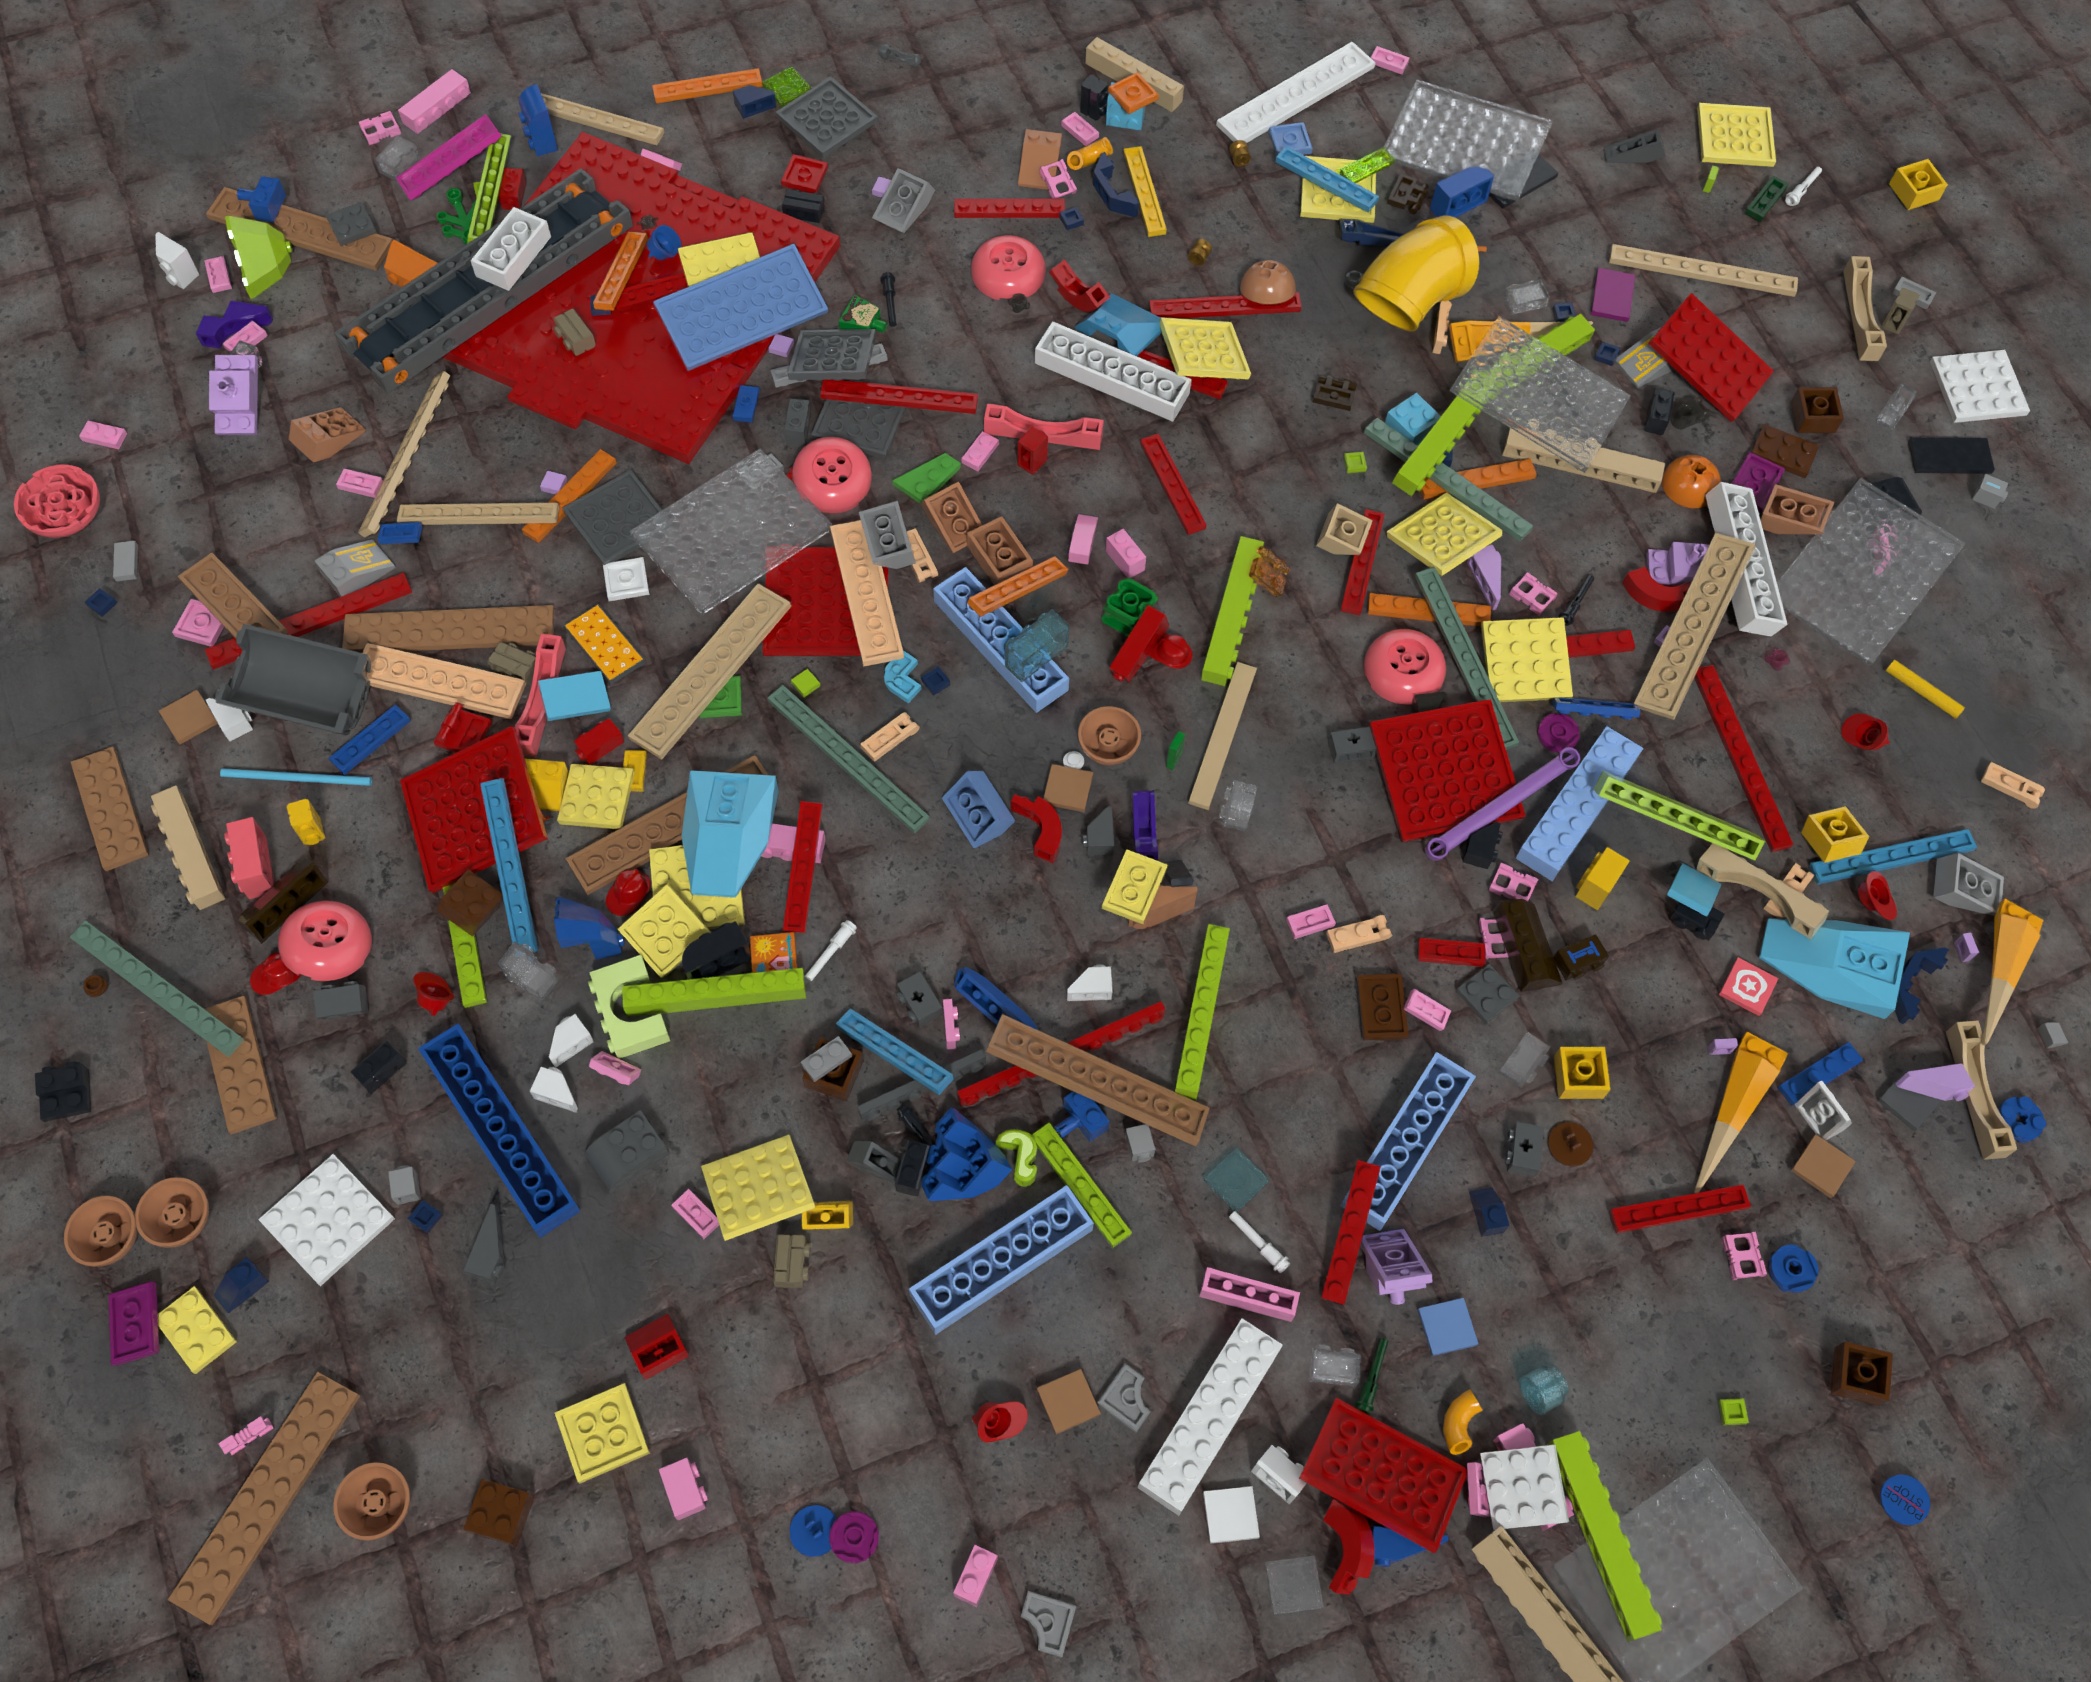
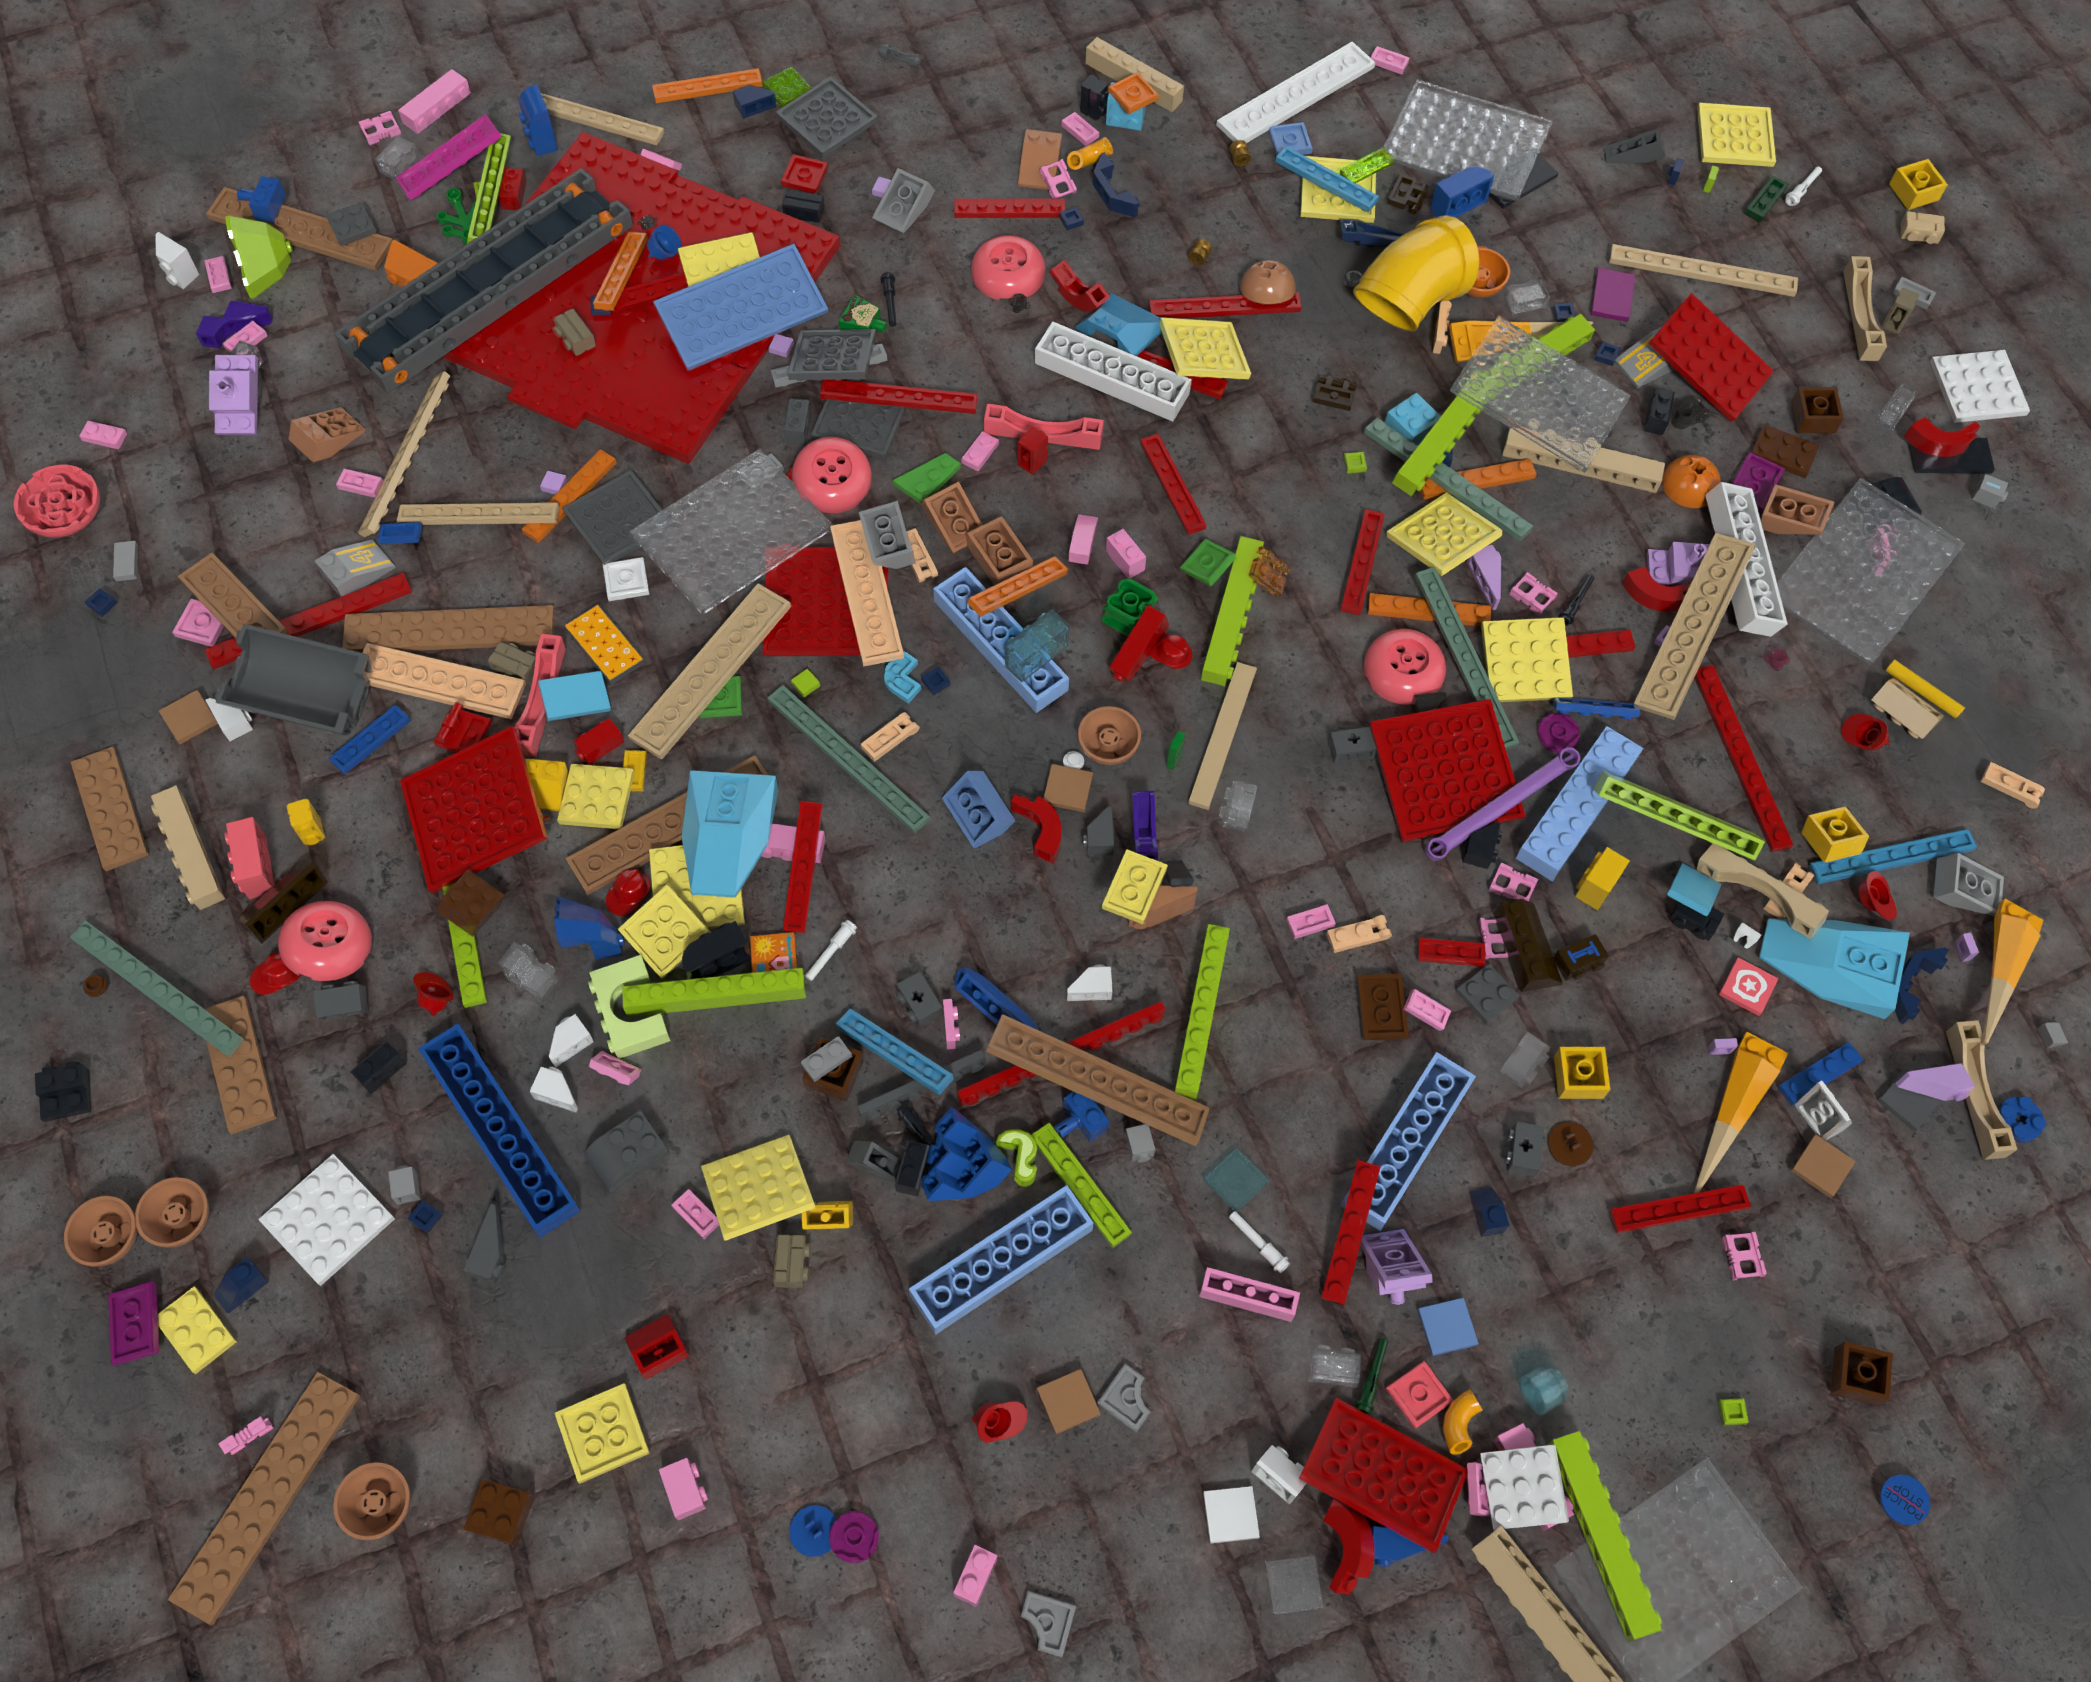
(301, 777): medium azure piece -> none
(508, 863): dark azure tile -> none
(511, 248): white brick -> none
(746, 403): blue plate -> none
(1144, 191): yellow plate -> none
(1208, 562): none -> bright green tile
(1209, 1417): white brick -> none
(1344, 531): tan slope -> none
(1419, 1394): none -> coral tile
(1492, 274): none -> orange piece
(1674, 171): none -> dark blue plate
(1752, 935): none -> white tile
(1786, 1280): blue plate -> none
(1907, 708): none -> tan slope
(1922, 227): none -> tan brick
(1940, 443): none -> red arch

